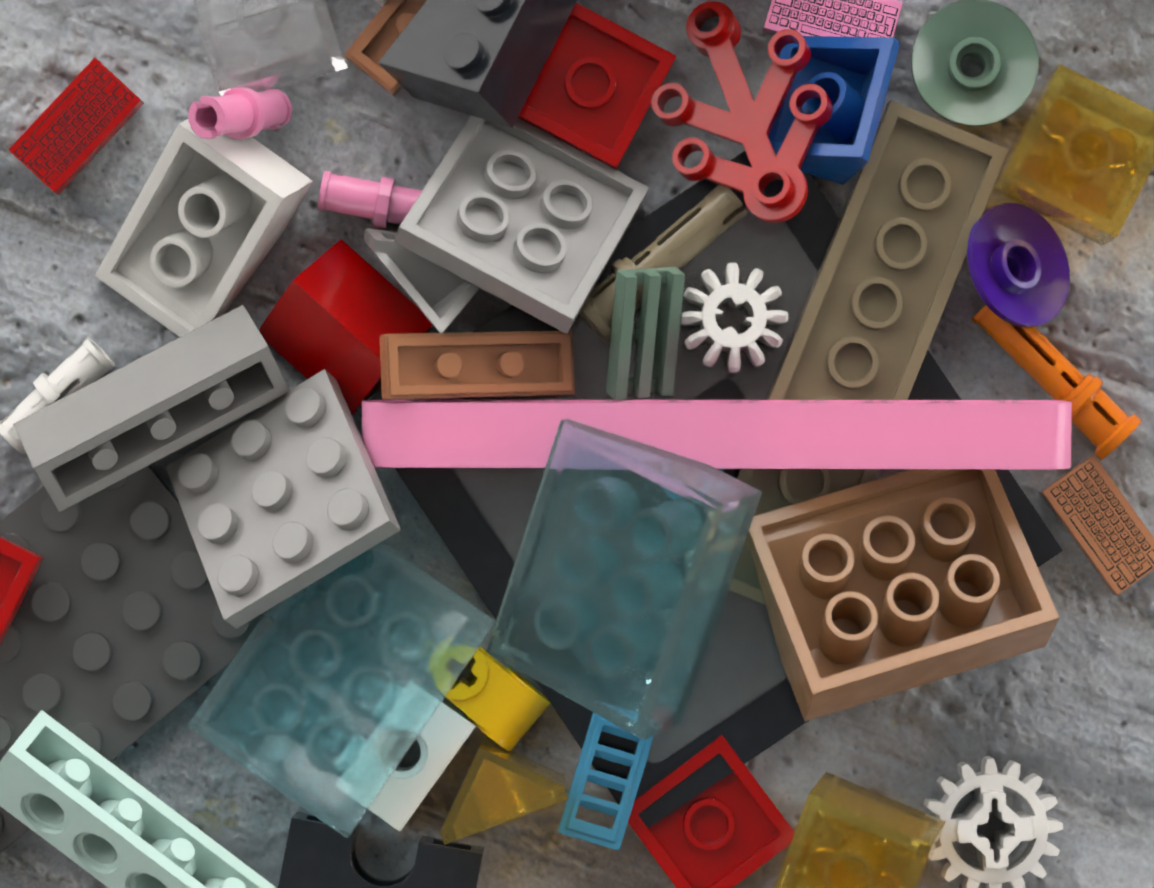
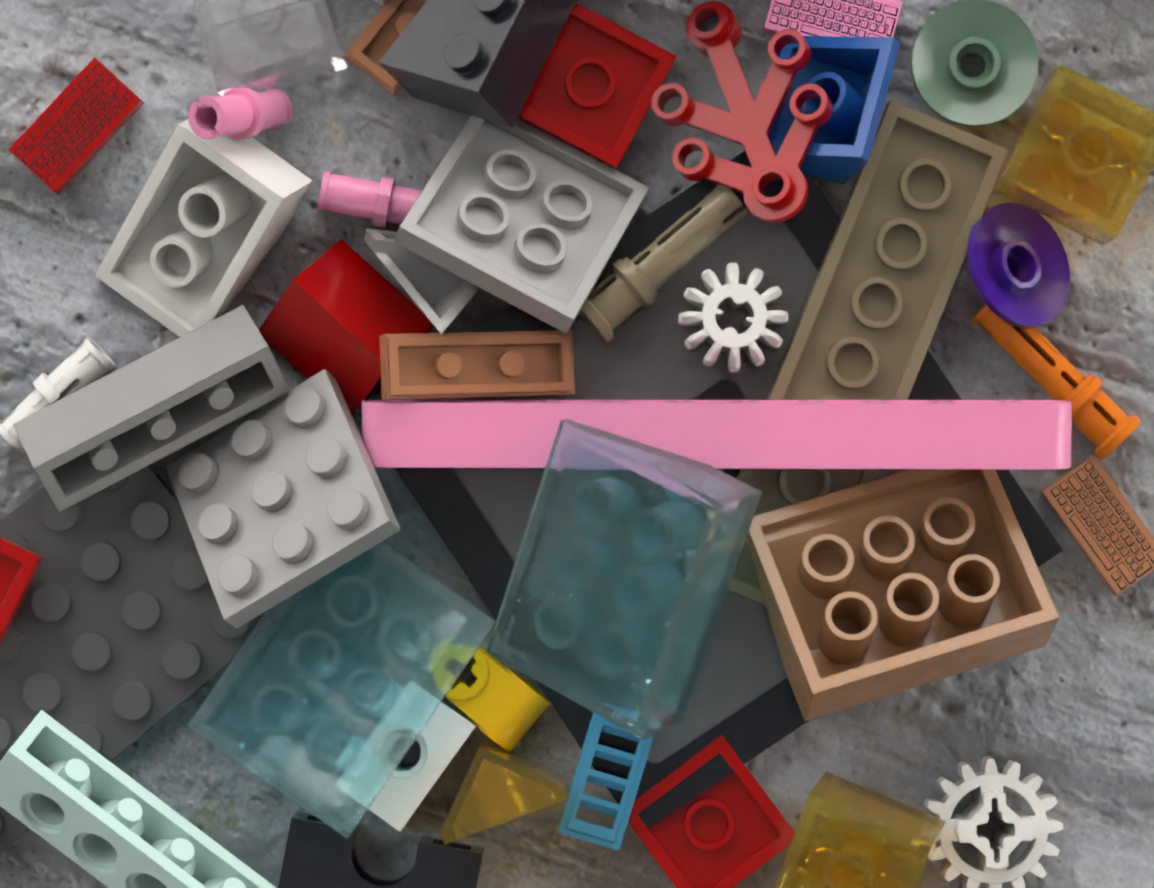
(655, 331): sand green tile -> none

